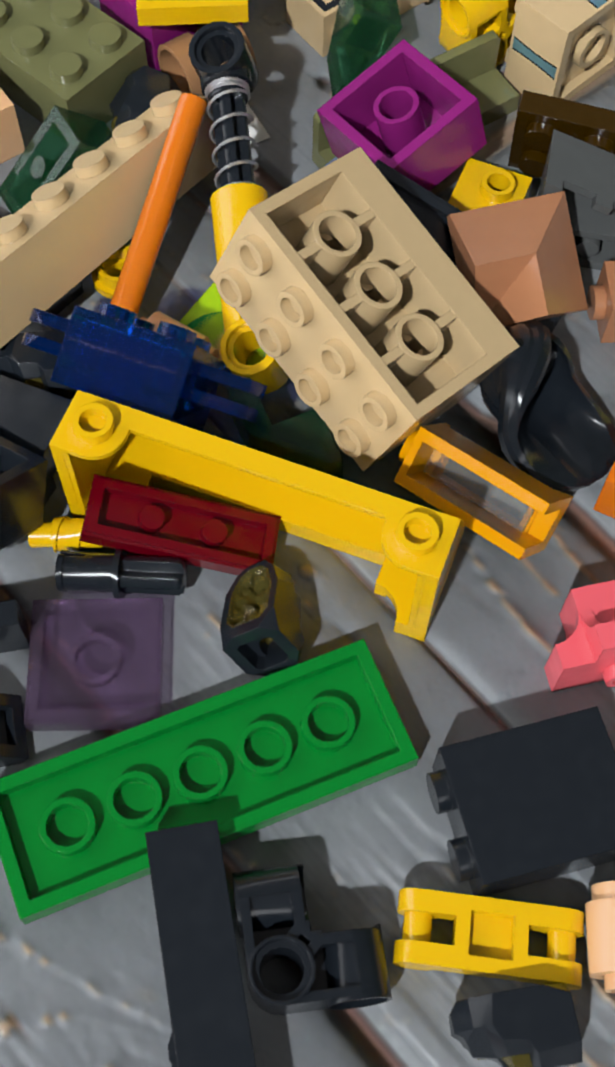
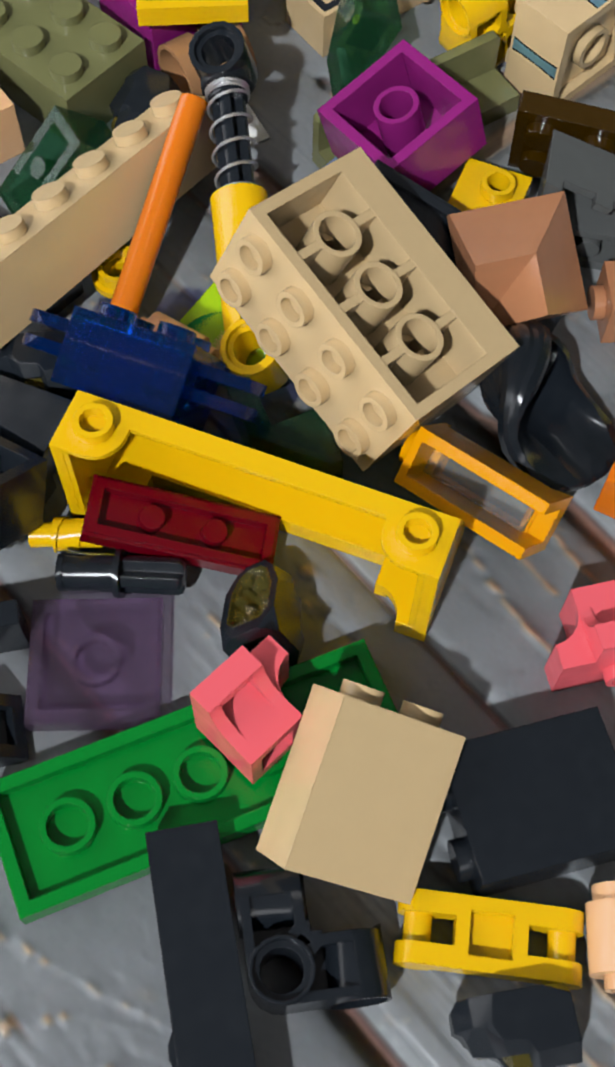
(245, 710): none -> coral brick
(361, 792): none -> tan brick

